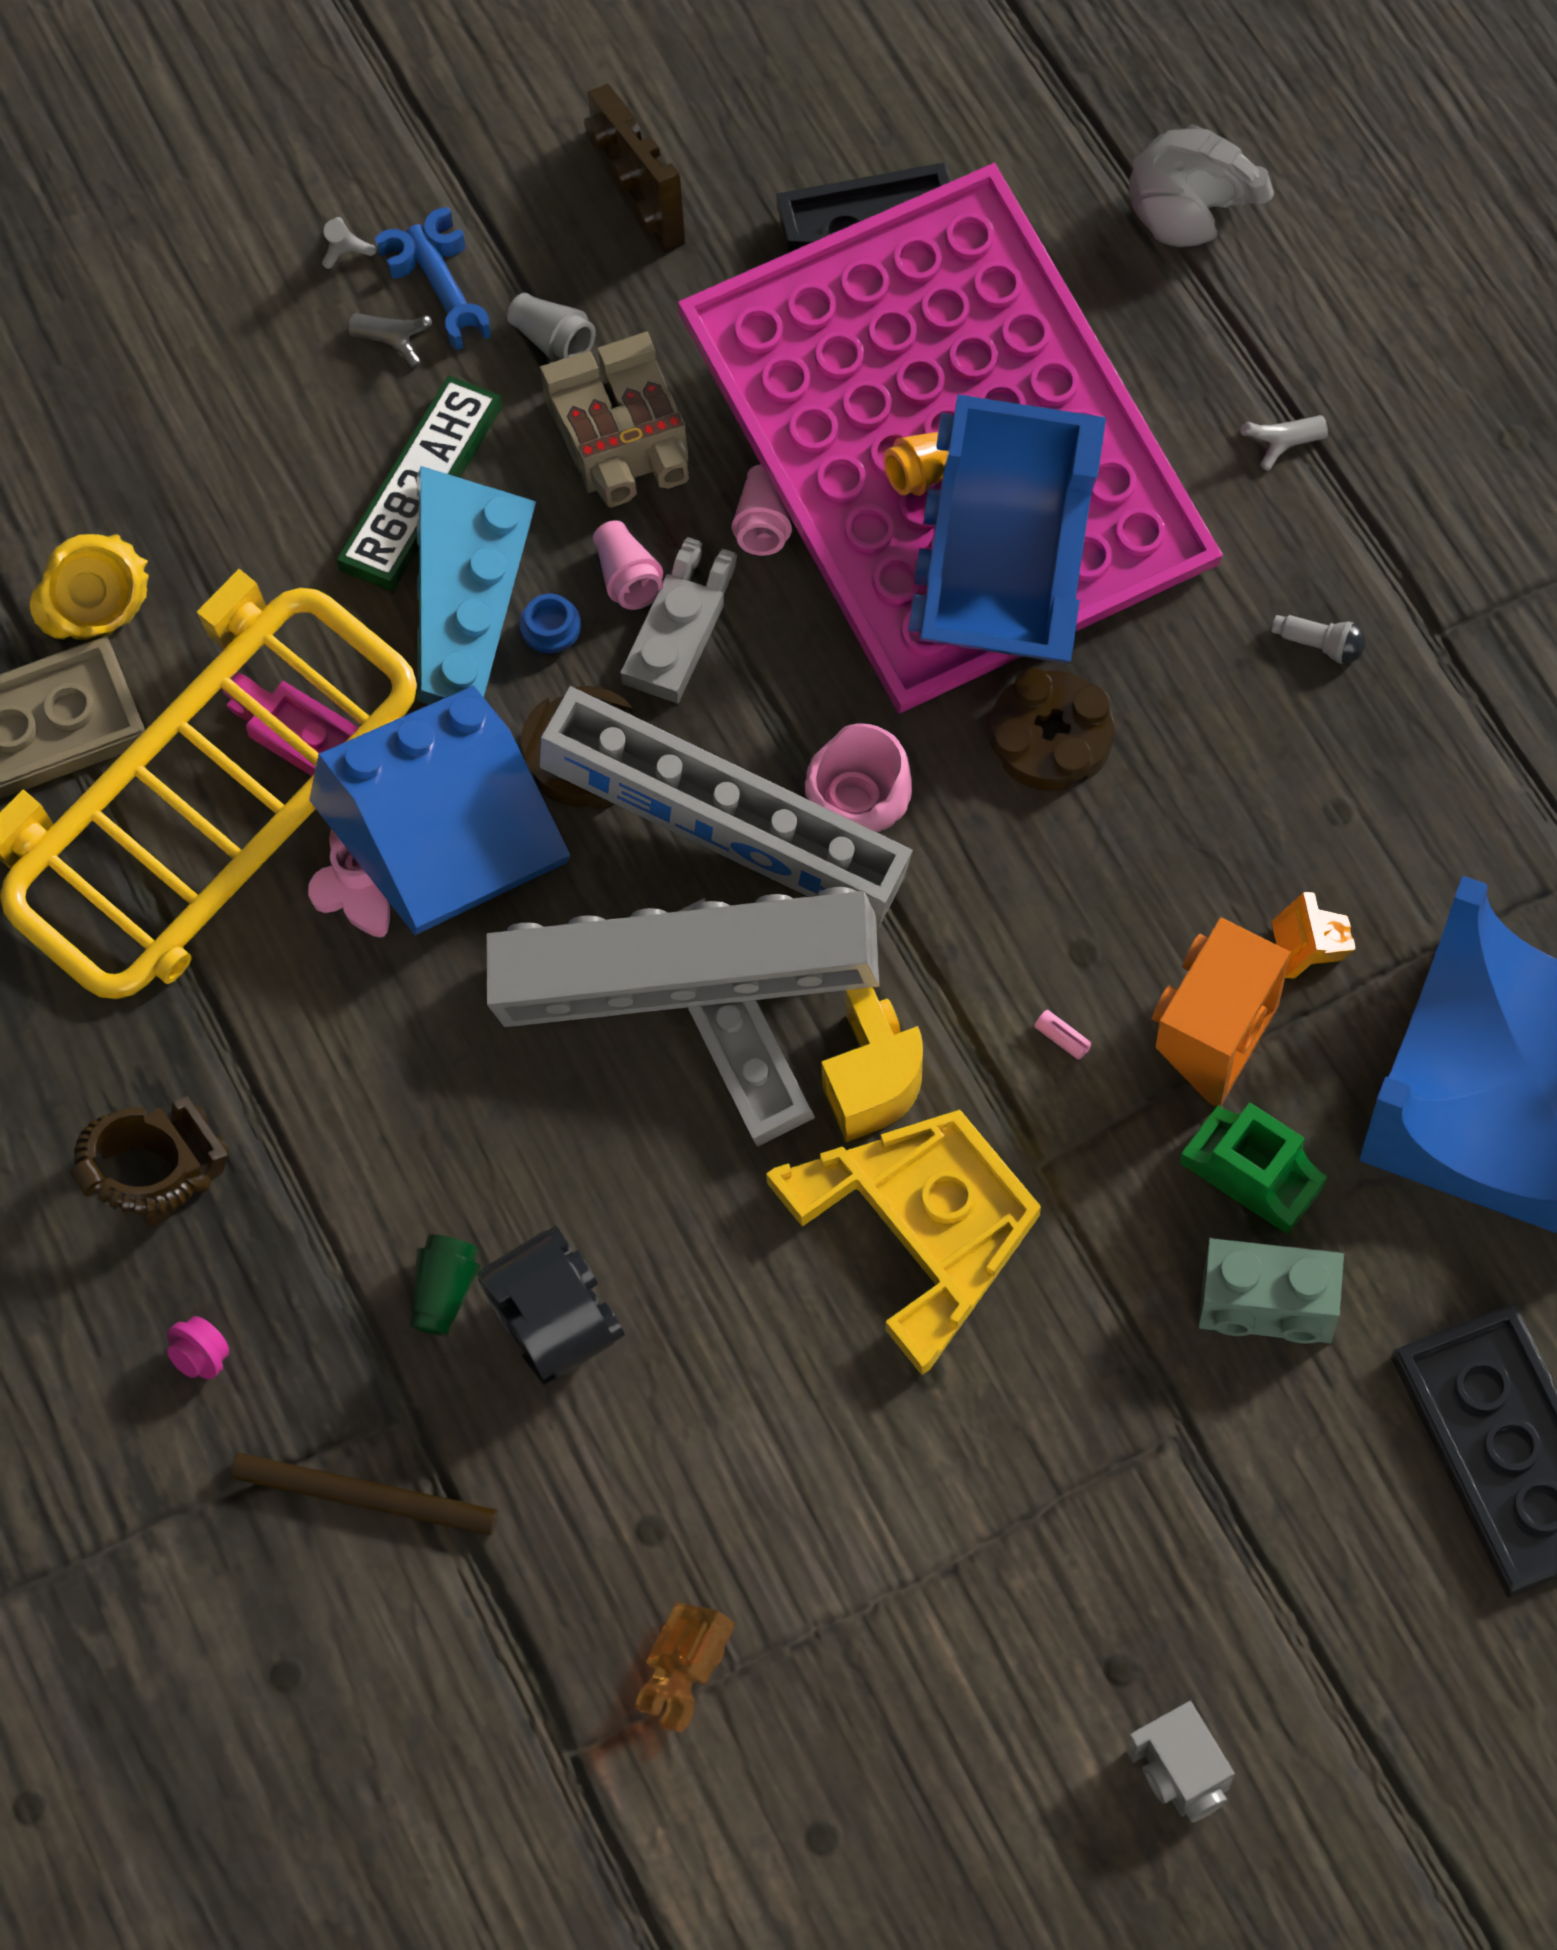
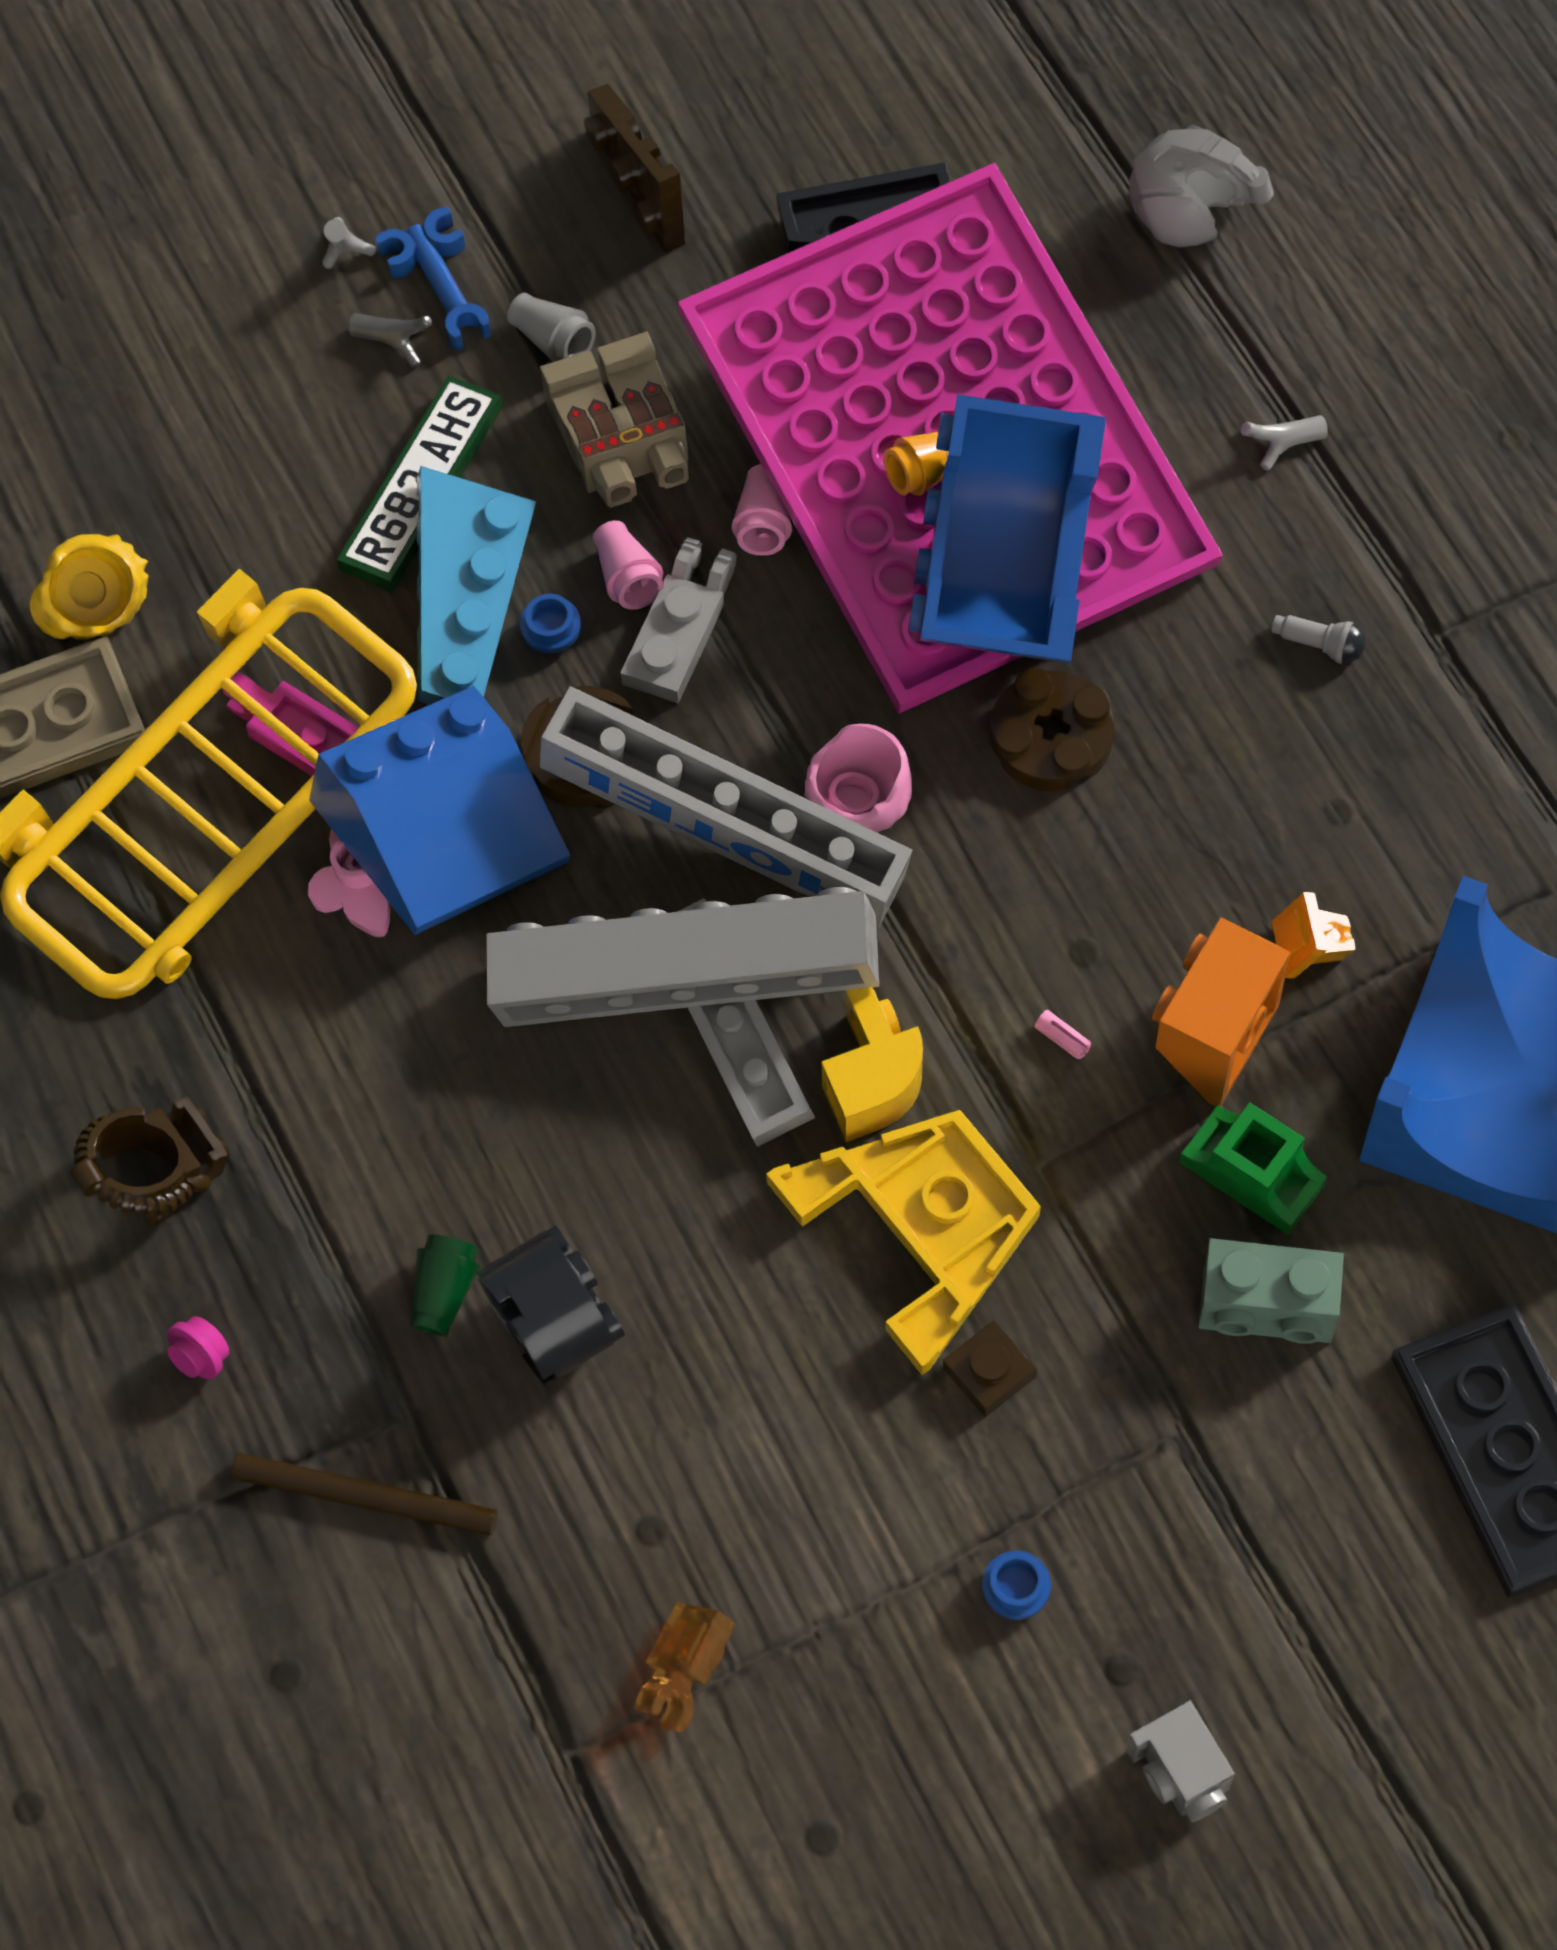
(989, 1368): none -> dark brown plate
(1016, 1585): none -> blue plate

